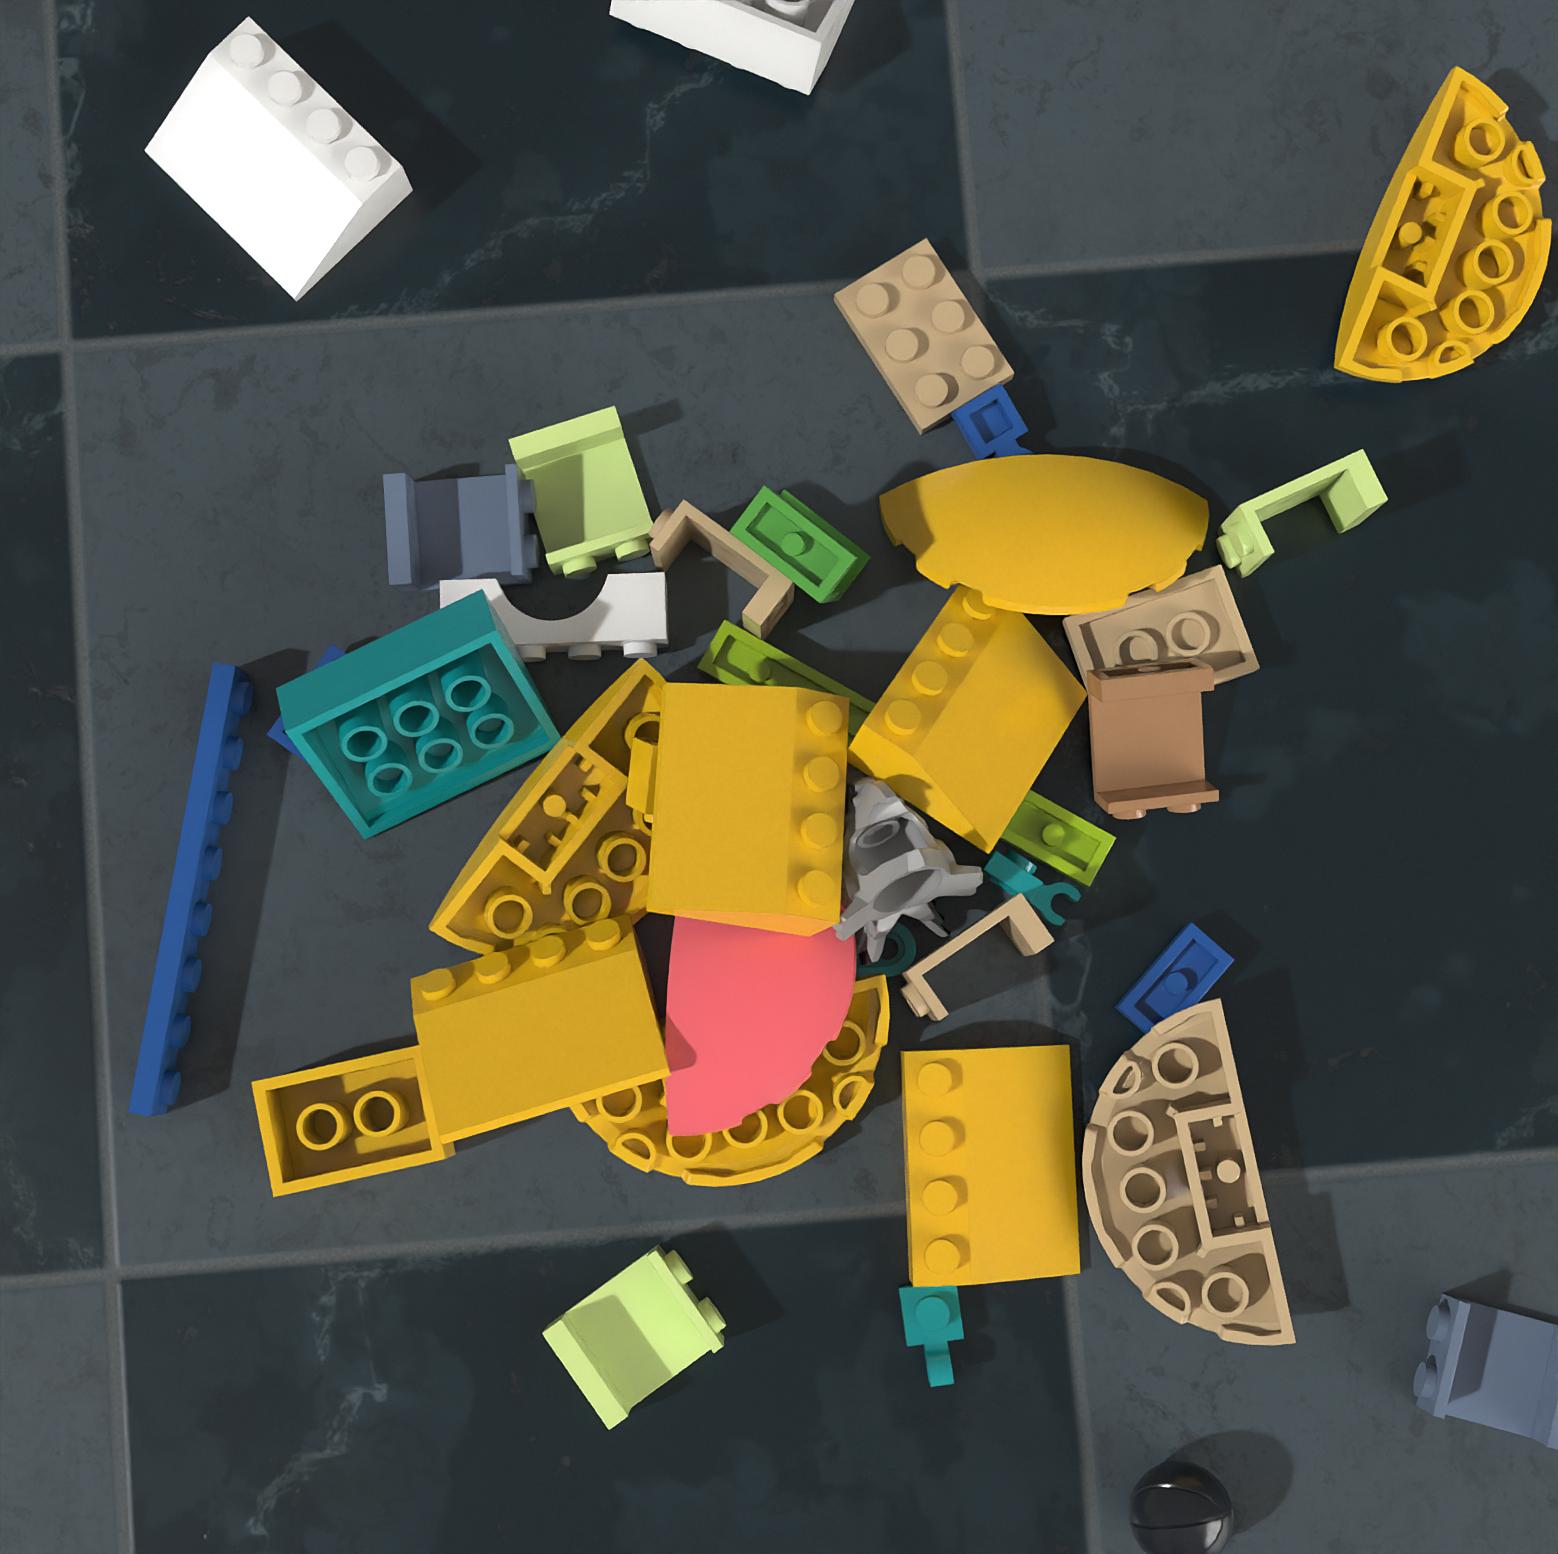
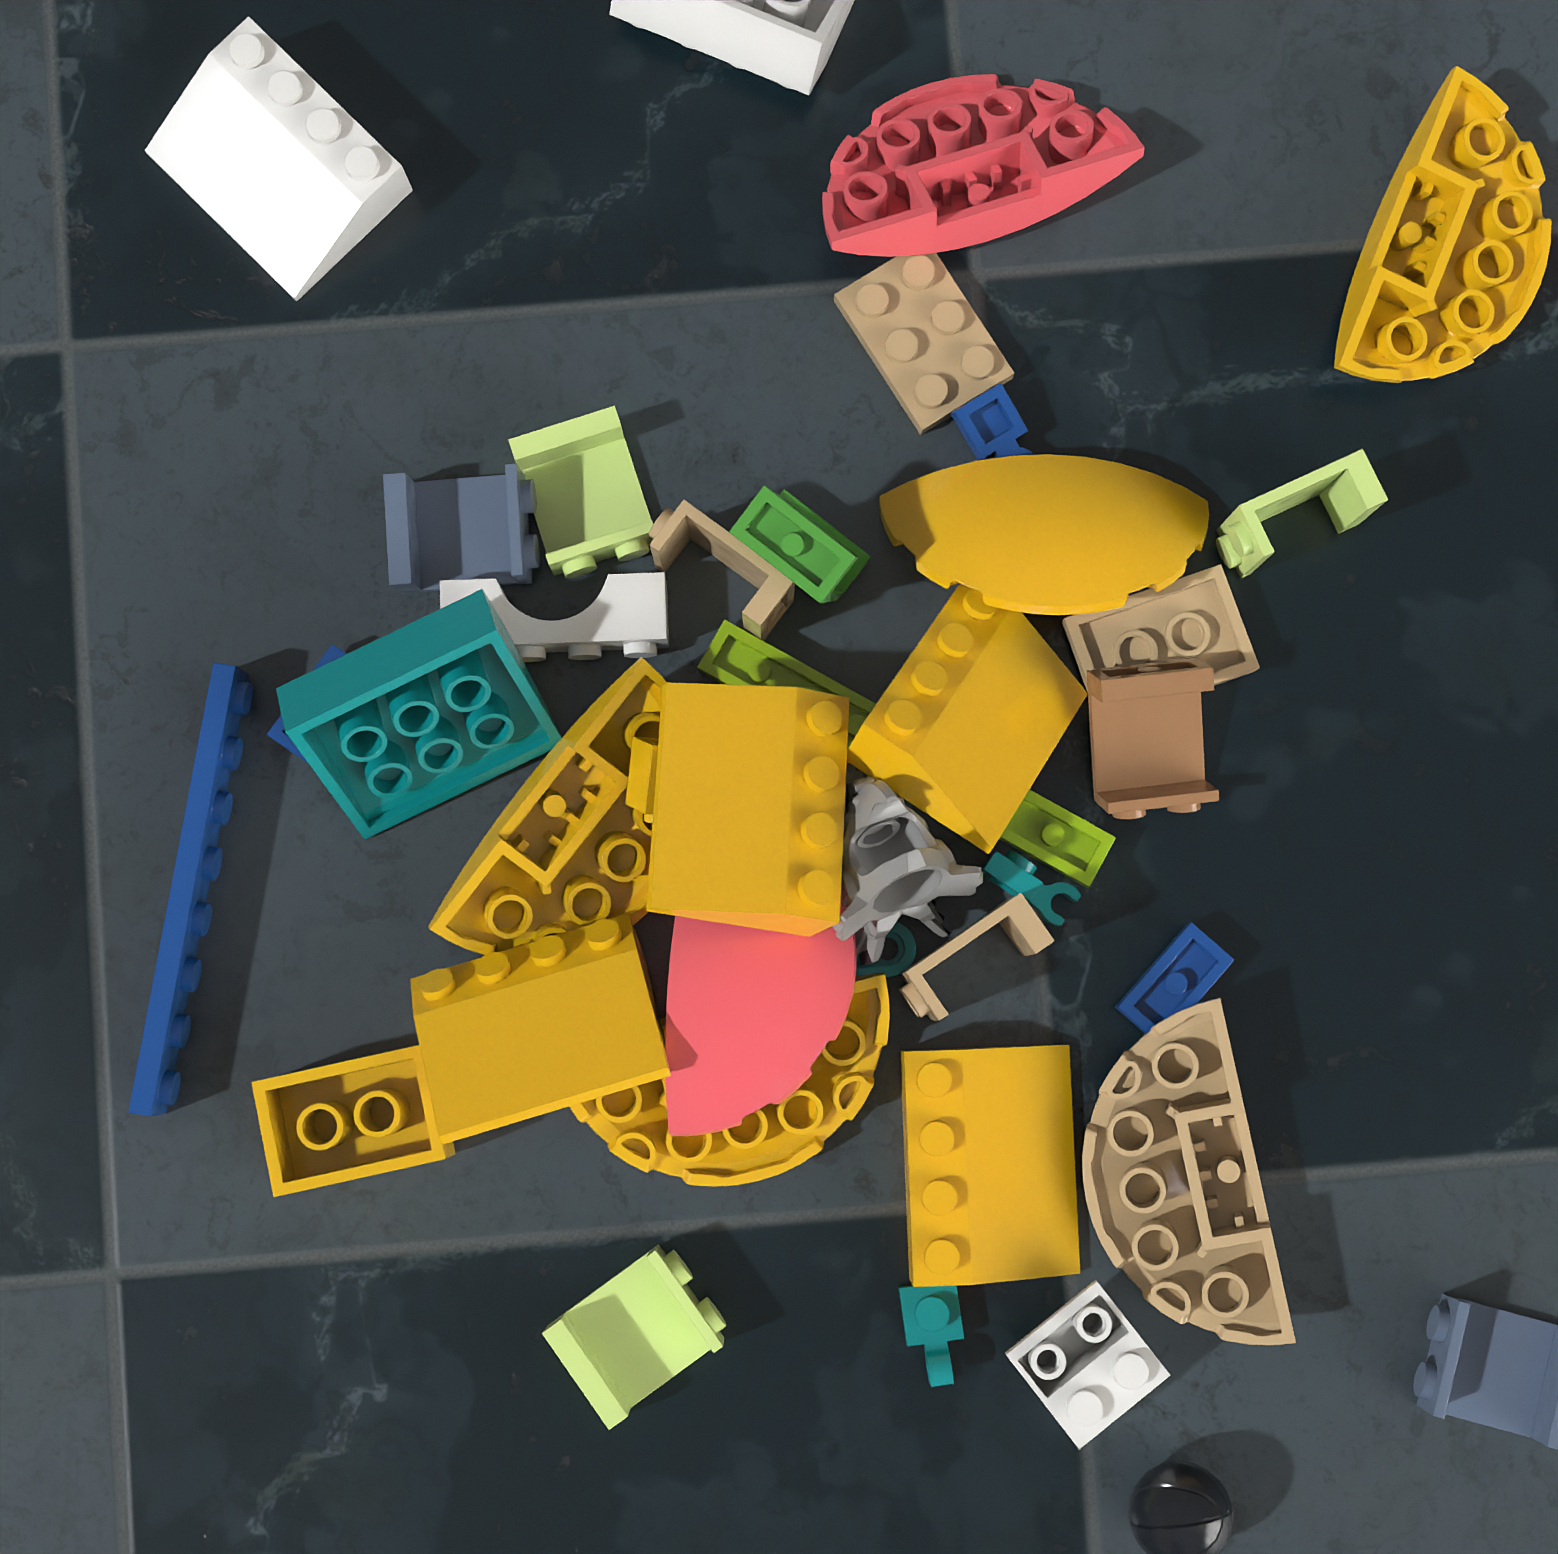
(968, 165): none -> coral brick
(1087, 1364): none -> white slope

